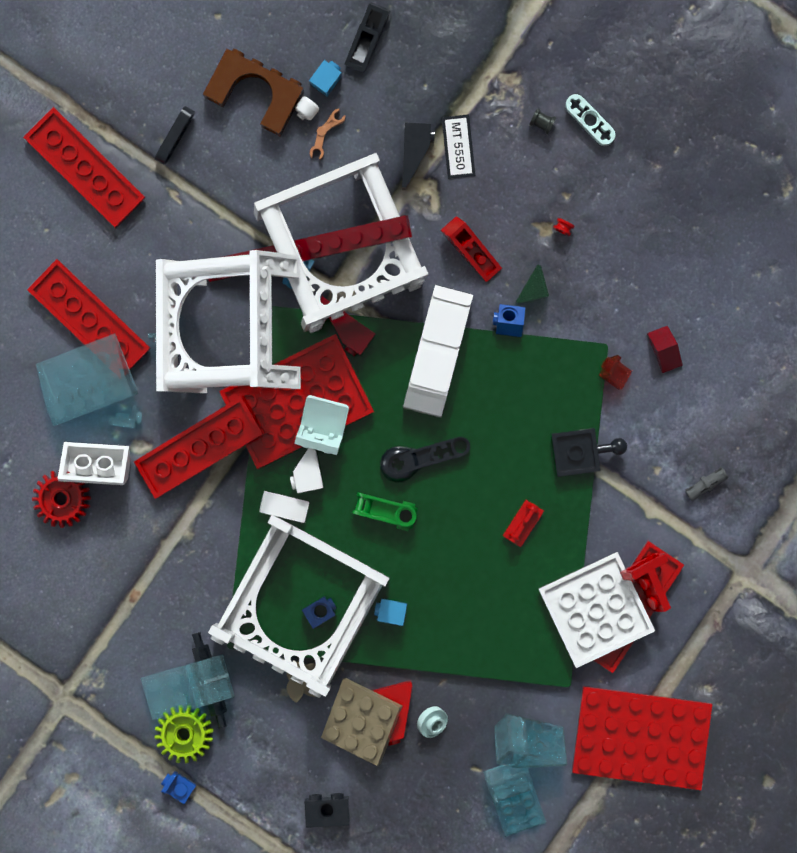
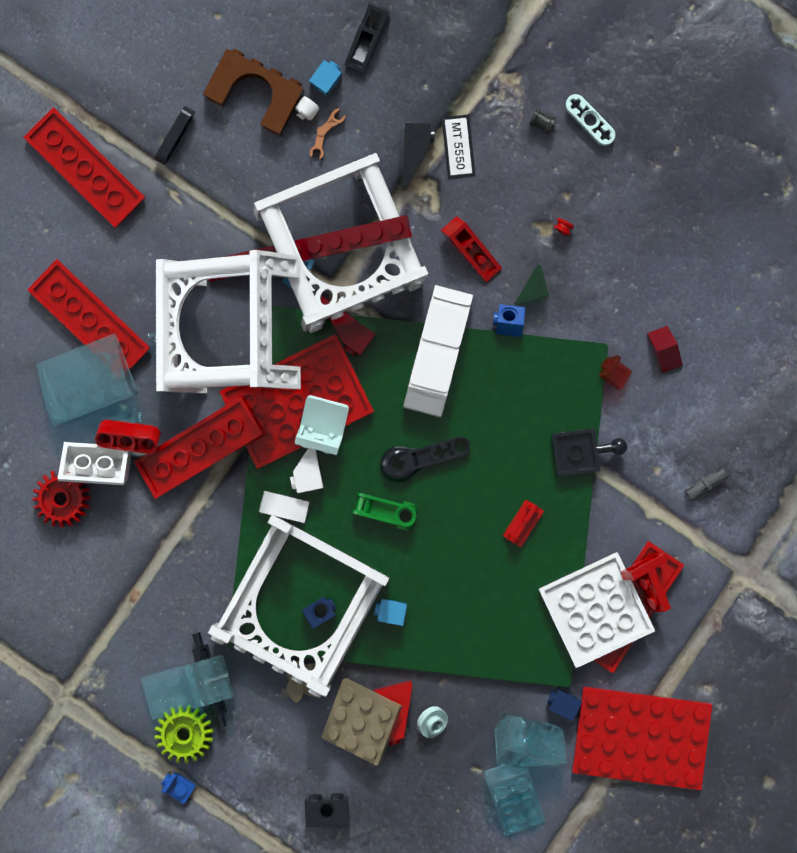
(127, 436): none -> red beam
(564, 704): none -> dark blue brick

